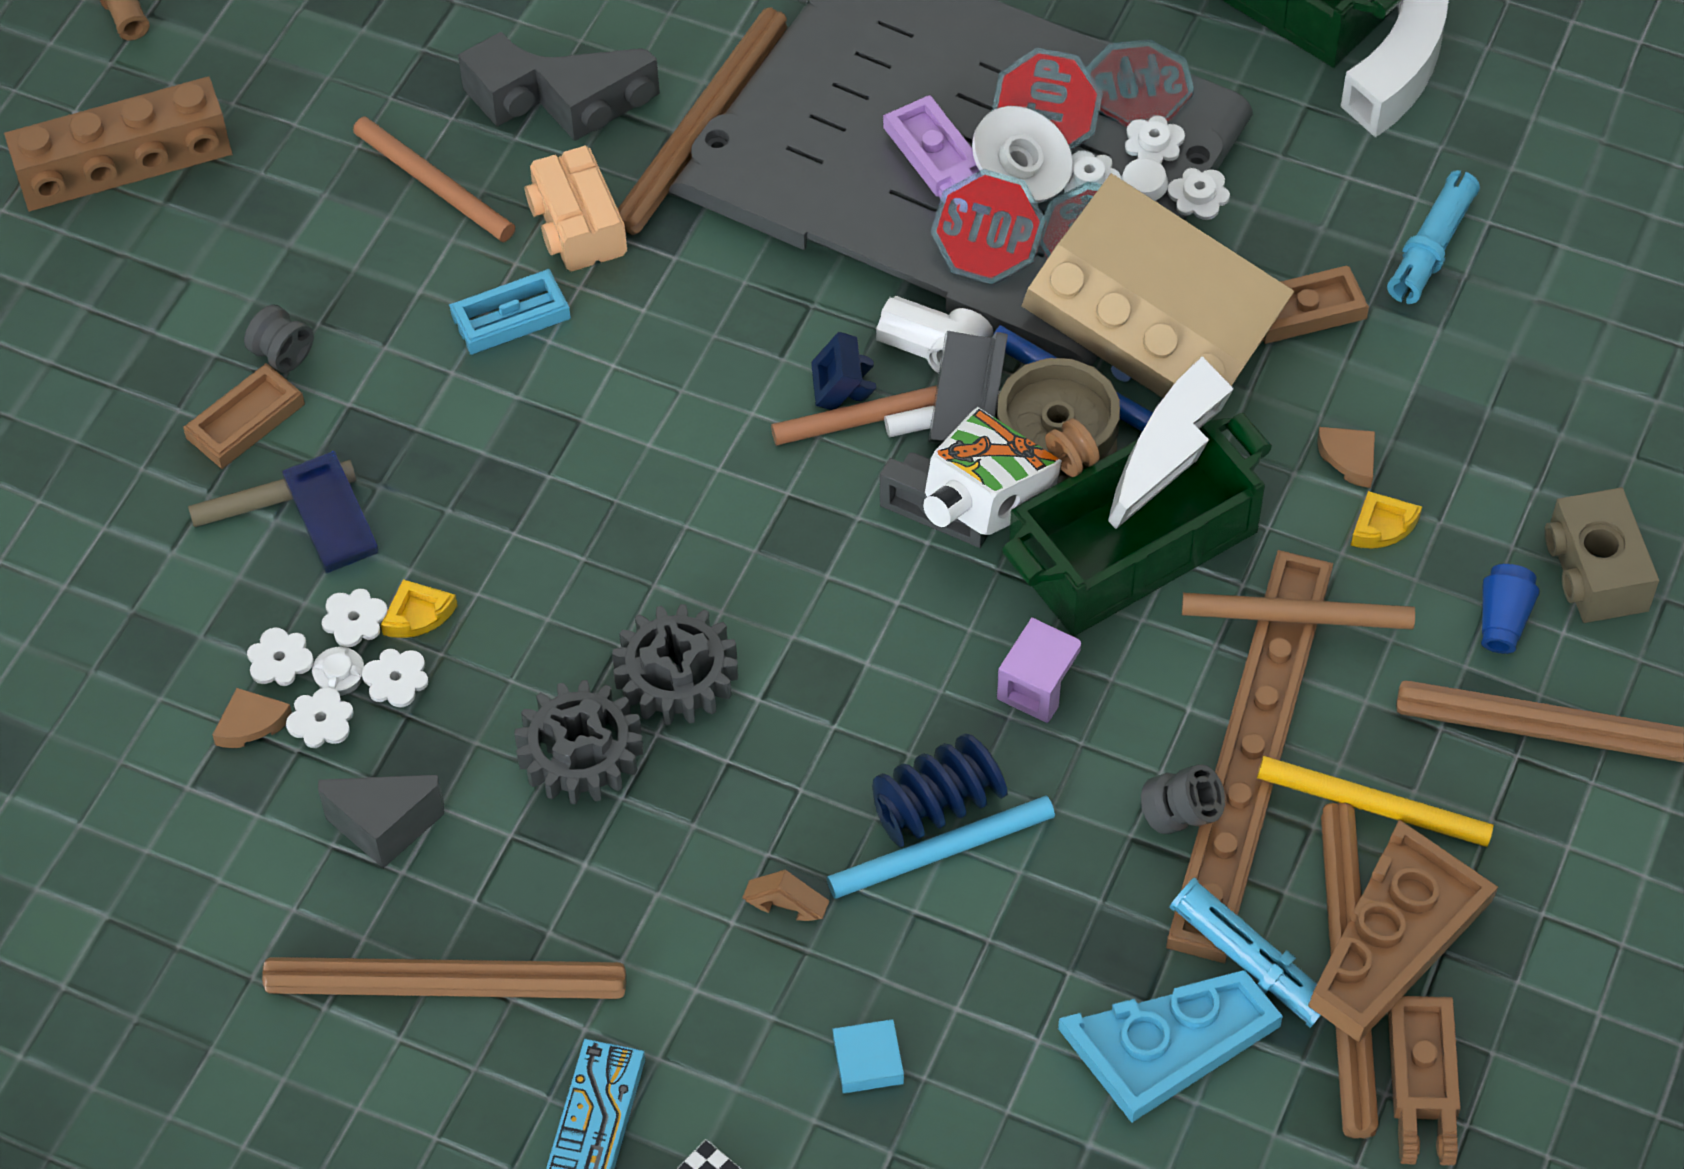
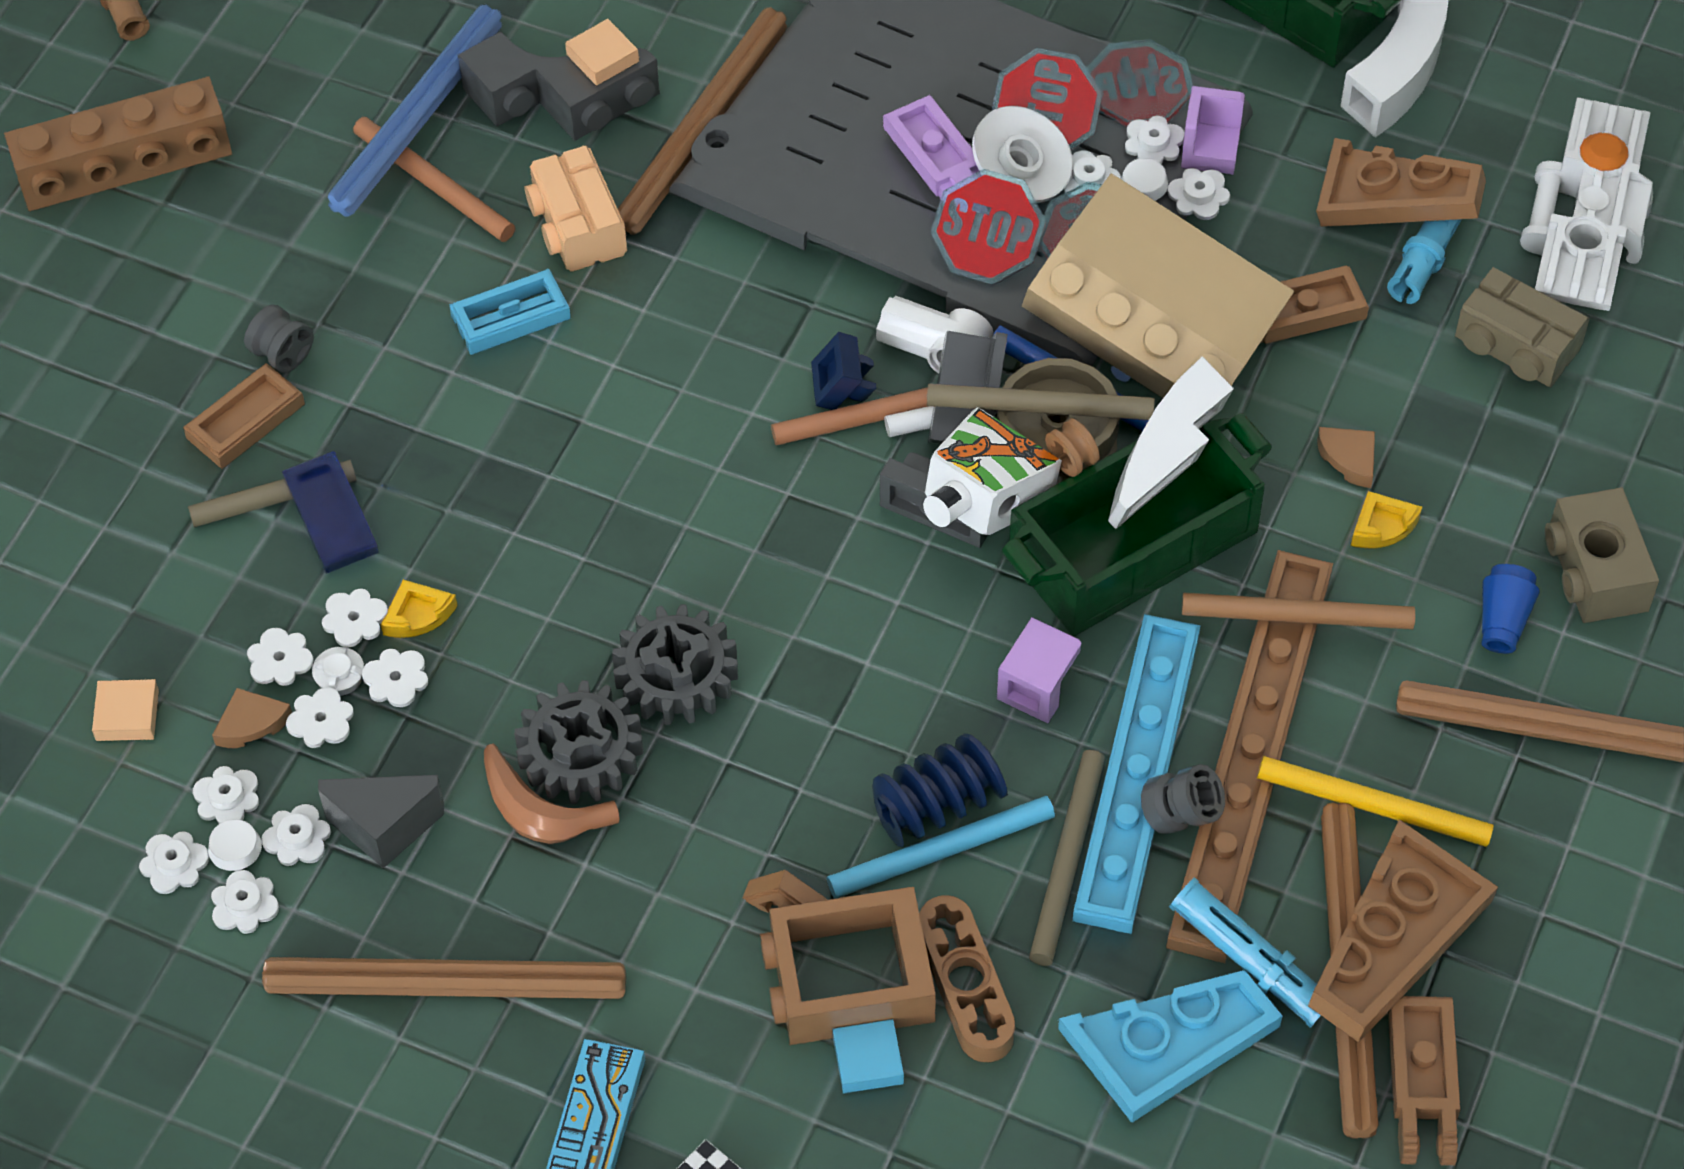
(125, 710): none -> light nougat tile
(235, 847): none -> white plant
(410, 114): none -> medium blue axle
(532, 814): none -> nougat piece
(602, 52): none -> light nougat tile
(815, 1019): none -> medium nougat window
(961, 1003): none -> medium nougat beam
(1040, 401): none -> dark tan bar
(1067, 858): none -> dark tan bar
(1140, 751): none -> medium azure tile
(1212, 129): none -> lavender panel
(1391, 189): none -> medium nougat wing
(1521, 328): none -> dark tan brick
(1610, 205): none -> white piece

